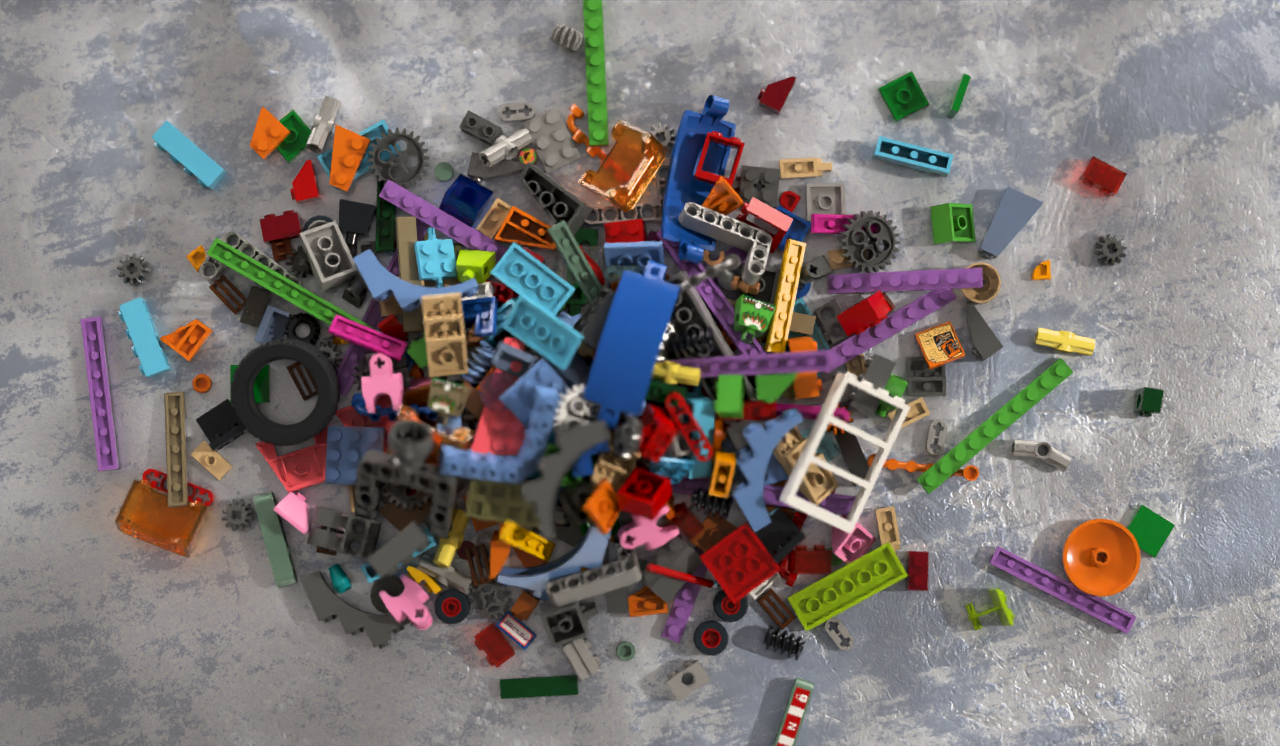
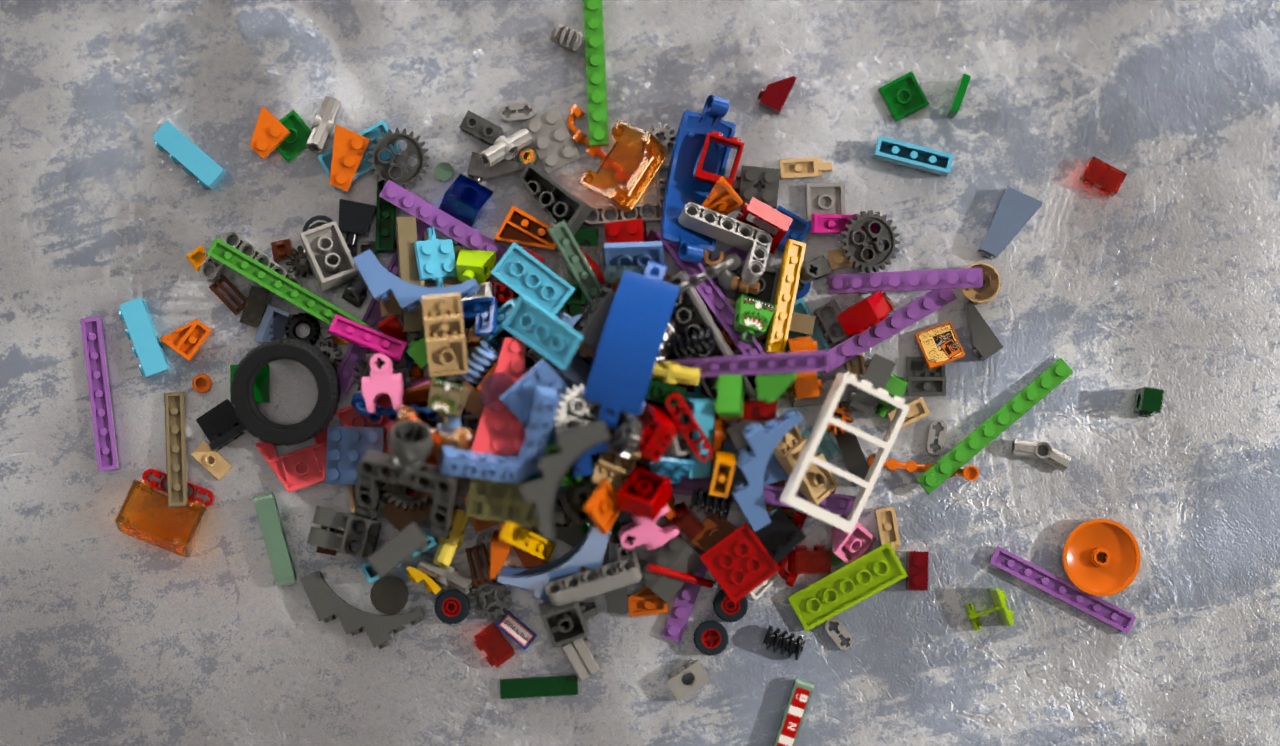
(137, 262): dark grey gear -> none
(237, 508): dark grey gear -> none
(281, 227): dark red brick -> none
(295, 511): bright pink slope -> none
(305, 184): red slope -> none
(311, 394): reddish brown tile -> none
(340, 580): teal cone -> none
(409, 604): bright pink piece -> none
(461, 552): dark red tile -> none
(494, 218): tan plate -> none
(506, 354): sand blue panel -> none
(524, 605): dark orange brick -> none
(625, 651): sand green tile -> none
(787, 621): reddish brown tile -> none
(789, 200): red tile -> none
(812, 412): dark pink tile -> none
(953, 224): bright green slope -> none
(1042, 271): light orange tile -> none
(1064, 341): light yellow piece -> none
(1116, 247): dark grey gear -> none
(1149, 530): green tile -> none

